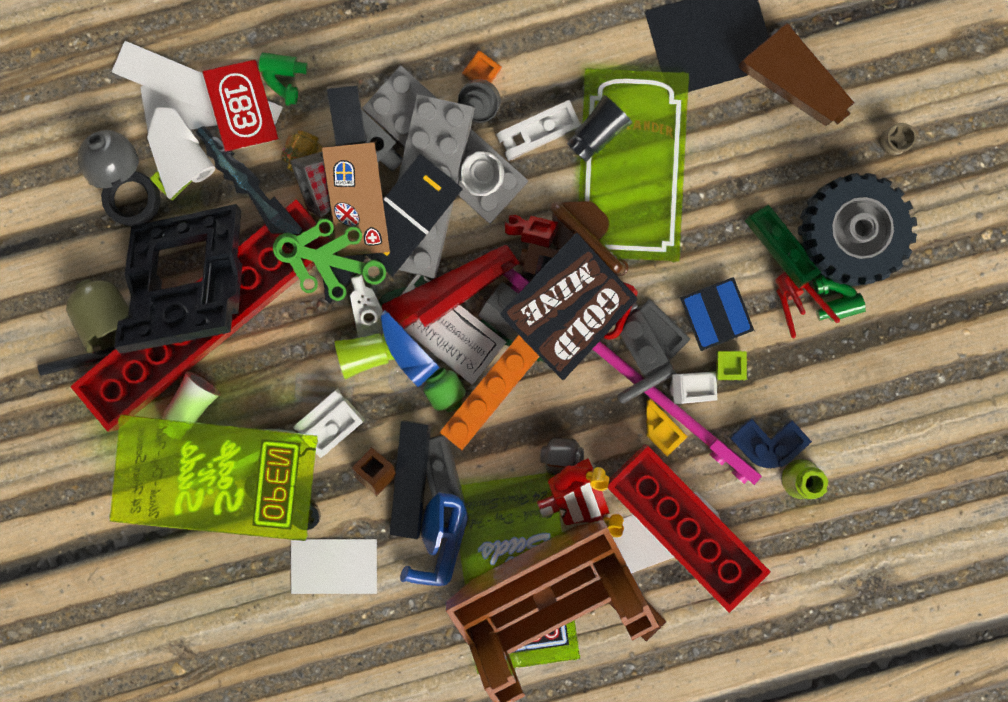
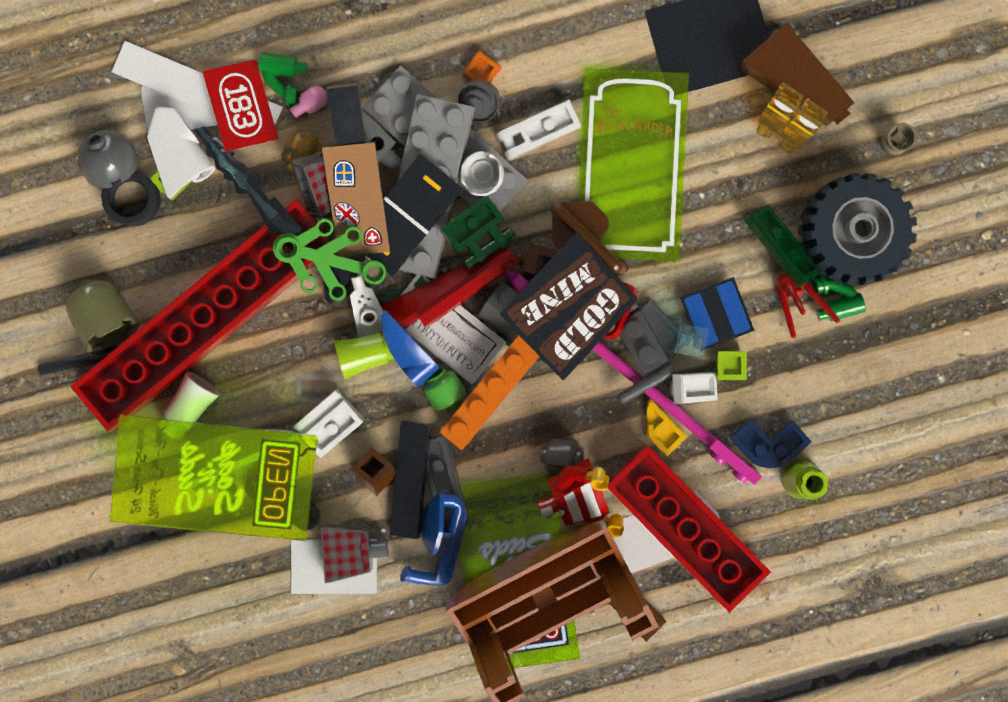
(186, 310): black piece -> none
(310, 101): none -> bright pink cylinder
(349, 551): none -> dark grey torso
(471, 225): none -> dark green plate
(534, 231): red plate -> none
(599, 129): black plant -> none
(692, 340): none -> clear light blue tile
(792, 127): none -> clear yellow hips

